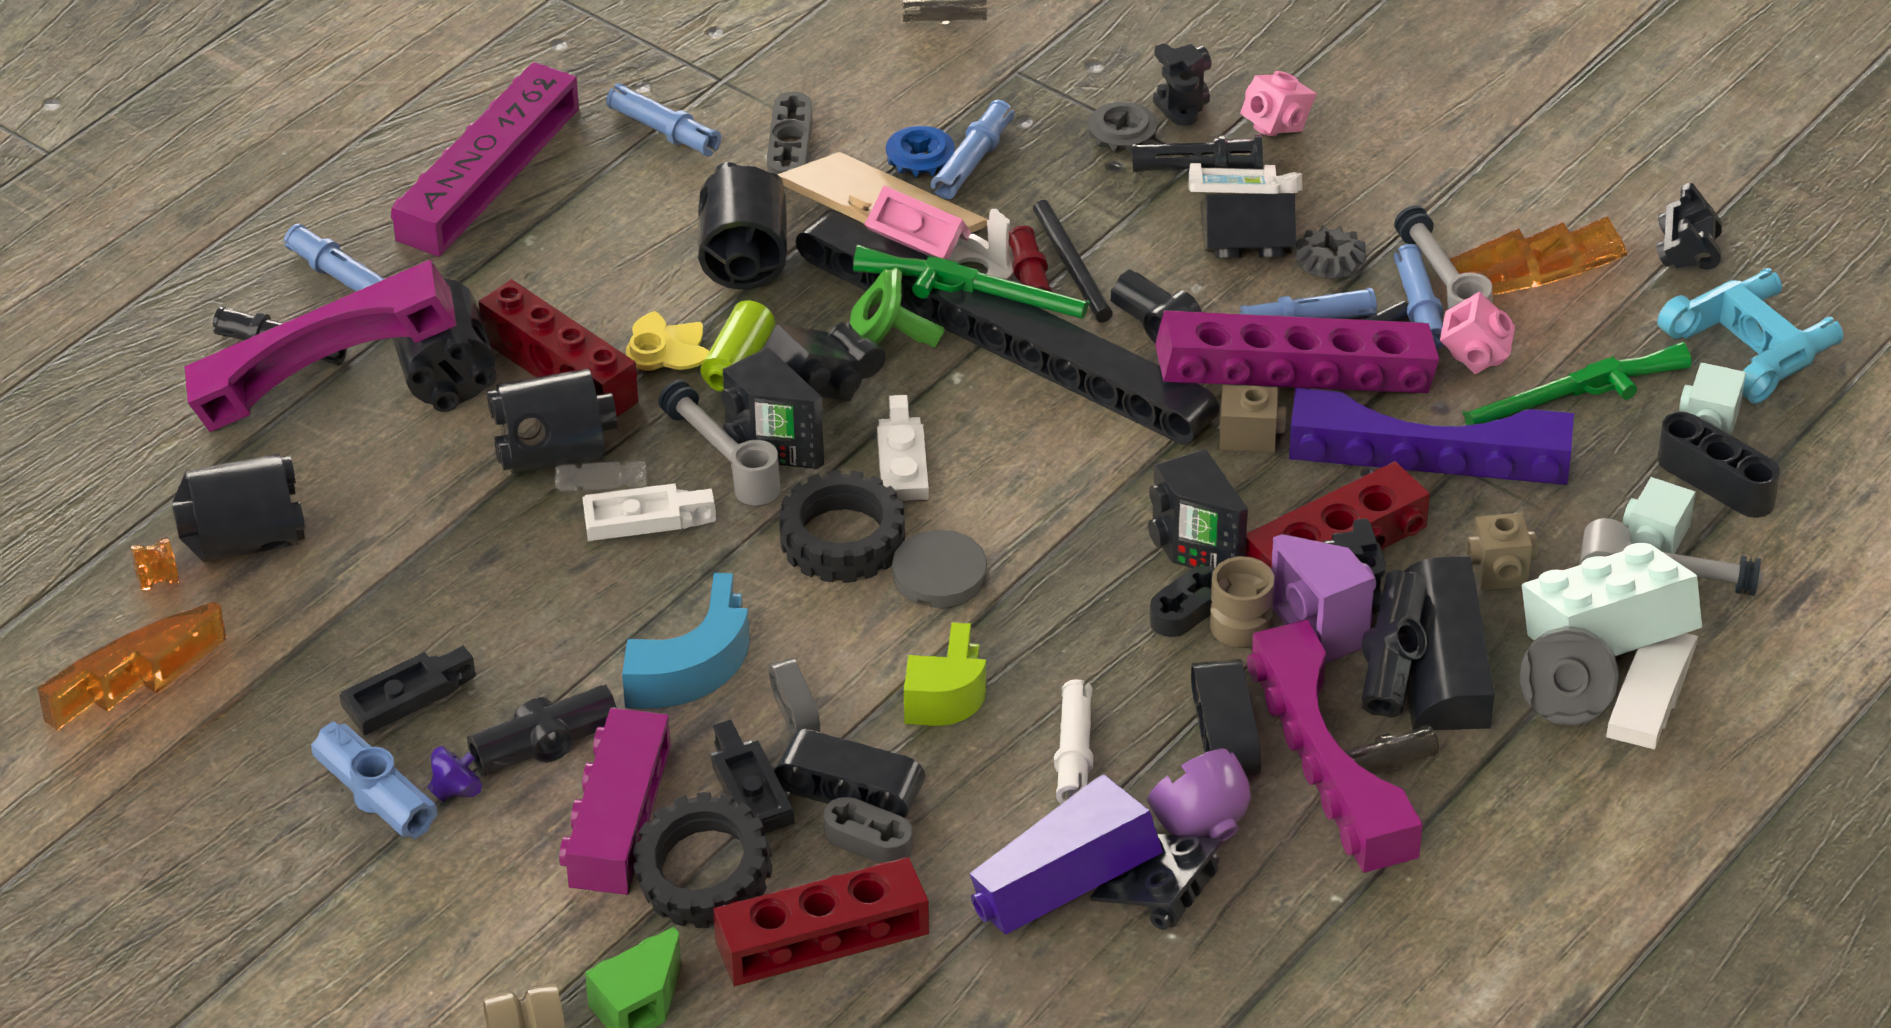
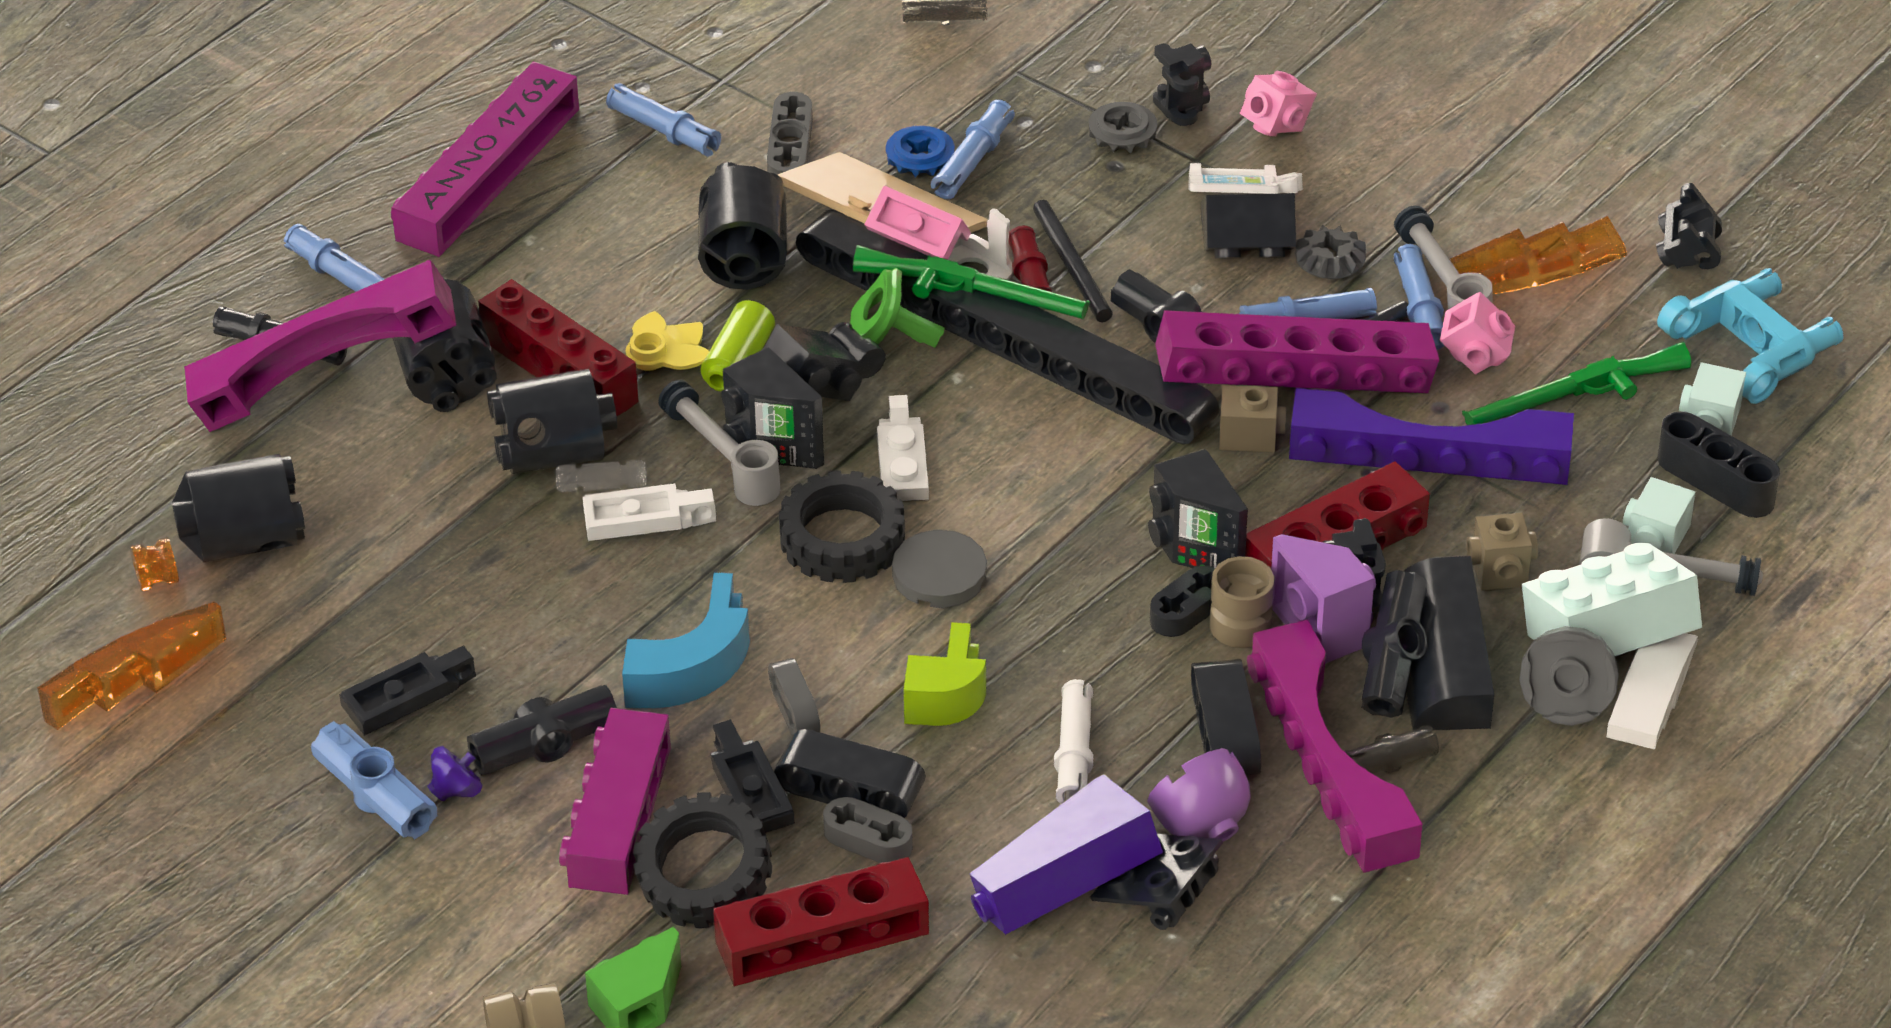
(1145, 155): black pin -> none

